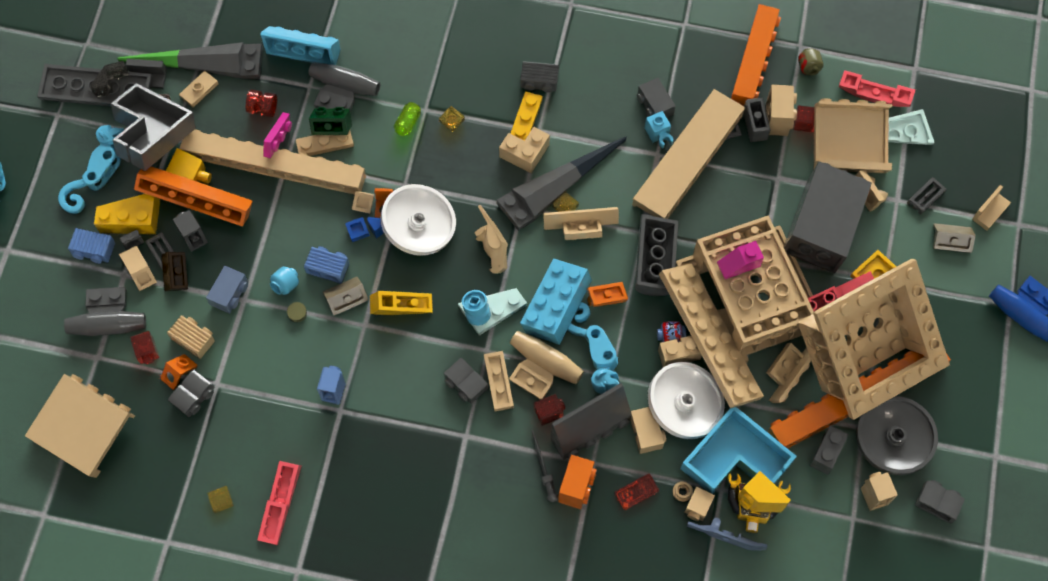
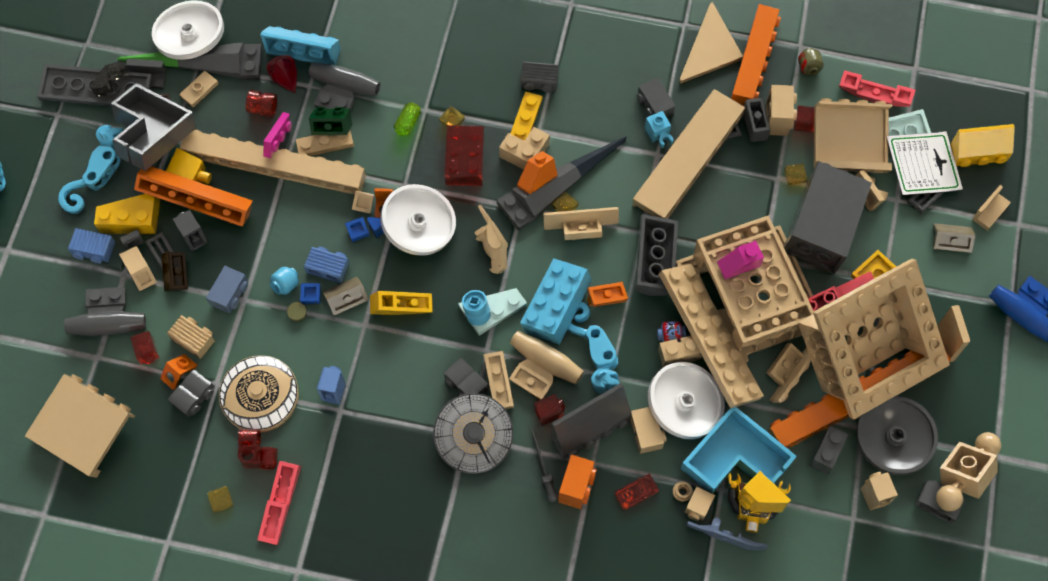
(188, 30): none -> white dish
(249, 443): none -> clear red piece
(259, 393): none -> dish
(283, 72): none -> dark red piece
(310, 293): none -> blue plate
(464, 155): none -> clear red brick
(473, 433): none -> light grey dish
(537, 172): none -> orange slope
(712, 48): none -> tan tile
(795, 174): none -> clear yellow tile
(924, 163): none -> white sticker
(953, 332): none -> tan tile
(968, 471): none -> tan brick
(983, 145): none -> yellow slope

